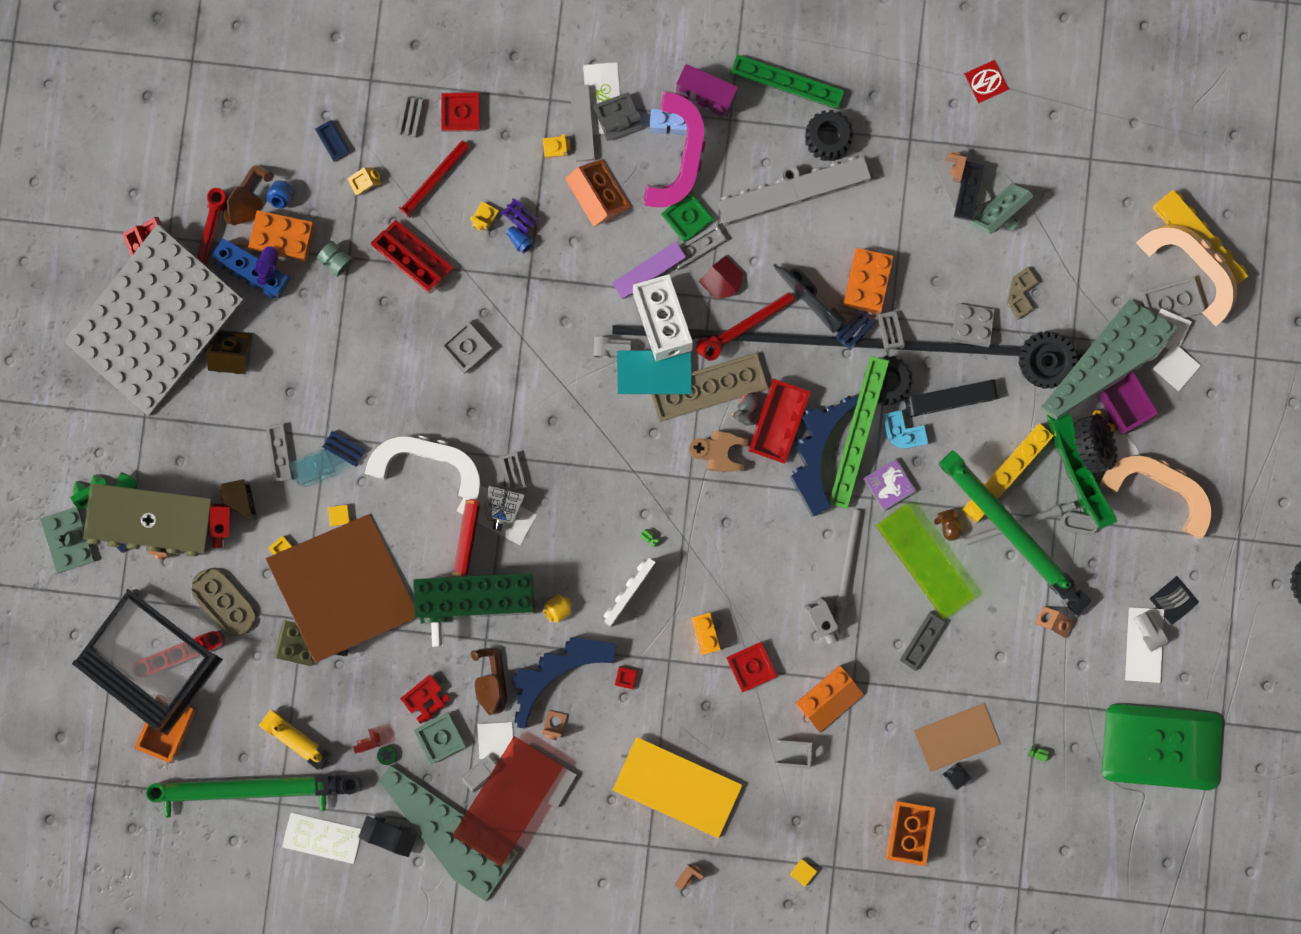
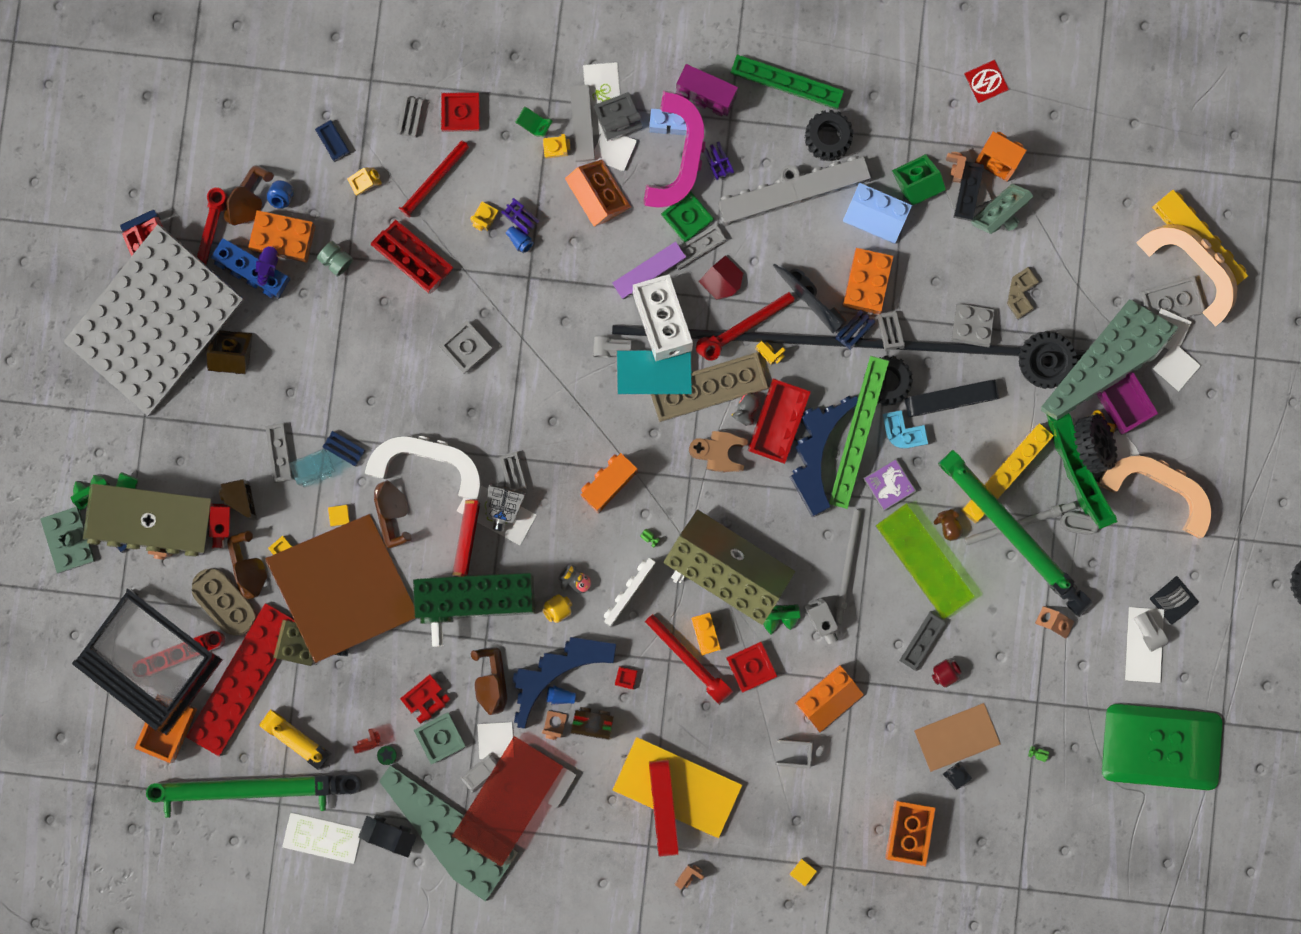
(139, 220): none -> dark blue tile
(239, 683): none -> red plate
(248, 573): none -> reddish brown piece
(390, 505): none -> reddish brown piece
(533, 123): none -> green bracket
(557, 695): none -> blue cone
(577, 580): none -> animal
(592, 724): none -> dark brown slope
(608, 482): none -> orange piece
(614, 152): none -> white sticker
(663, 808): none -> red beam
(715, 687): none -> red piece
(718, 162): none -> dark purple arm
(728, 567): none -> olive piece
(766, 351): none -> yellow bracket
(788, 614): none -> green tile
(877, 213): none -> light blue slope
(919, 180): none -> green slope
(946, 673): none -> dark red head
(1001, 155): none -> orange brick

